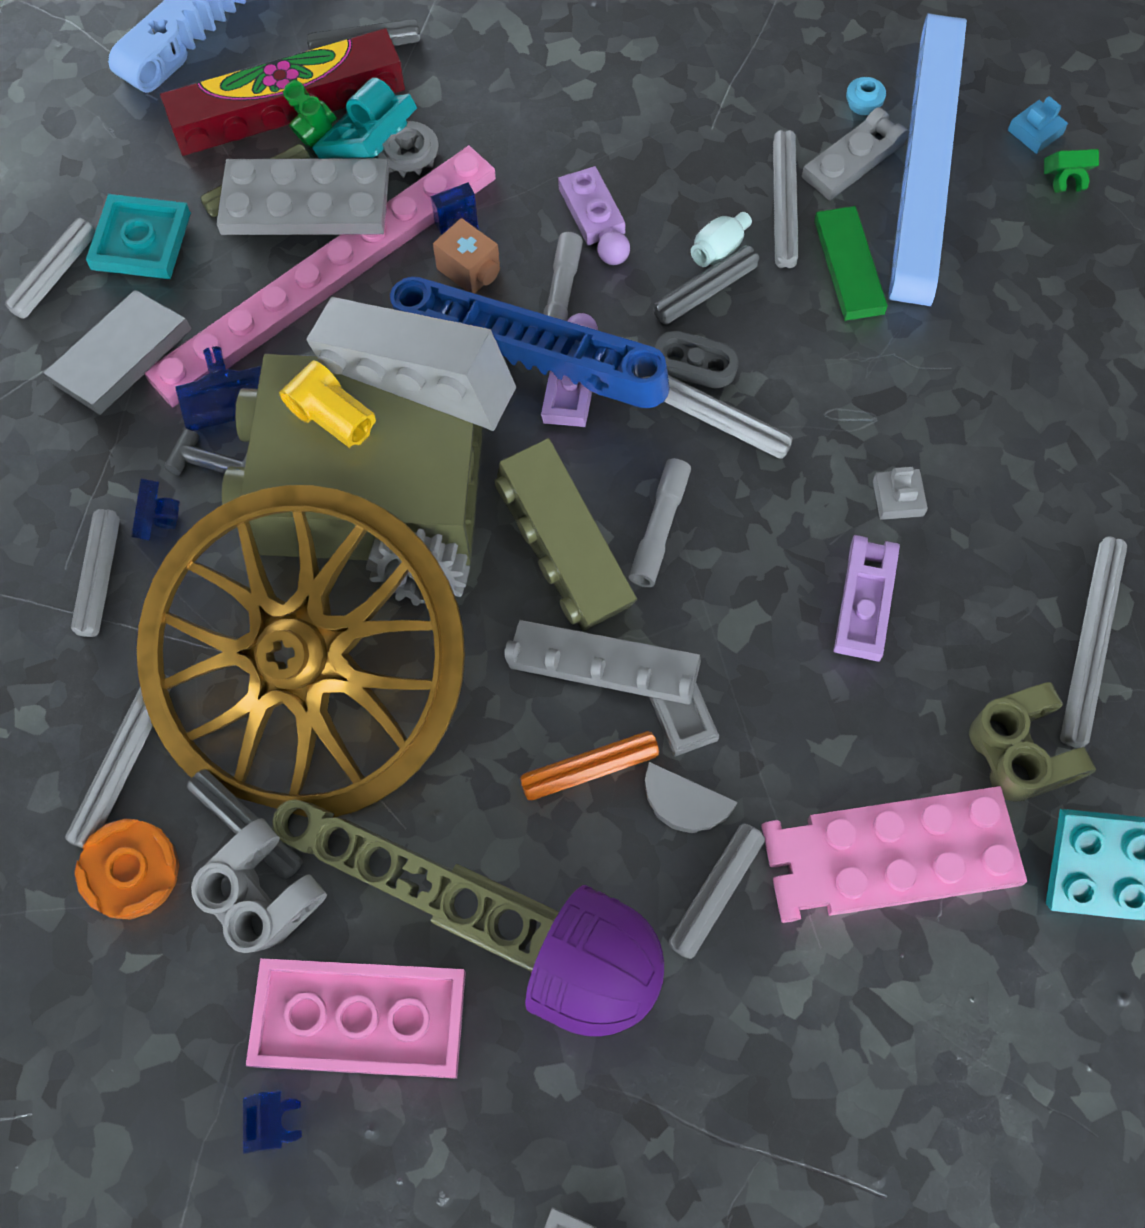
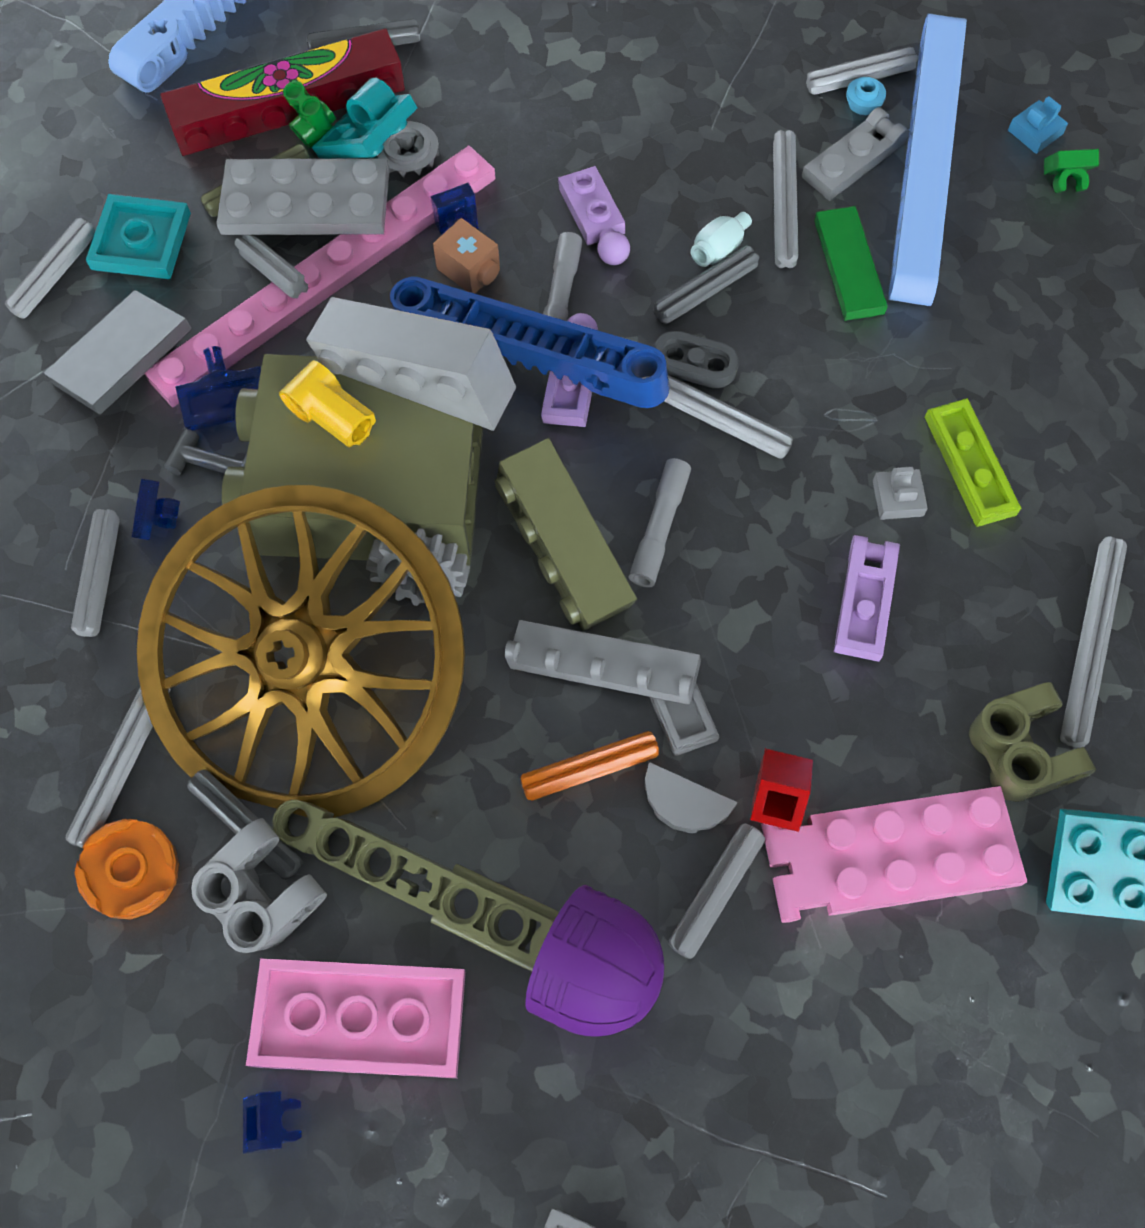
(271, 265): none -> light grey axle
(782, 790): none -> red brick
(874, 66): none -> light grey axle
(972, 462): none -> lime tile

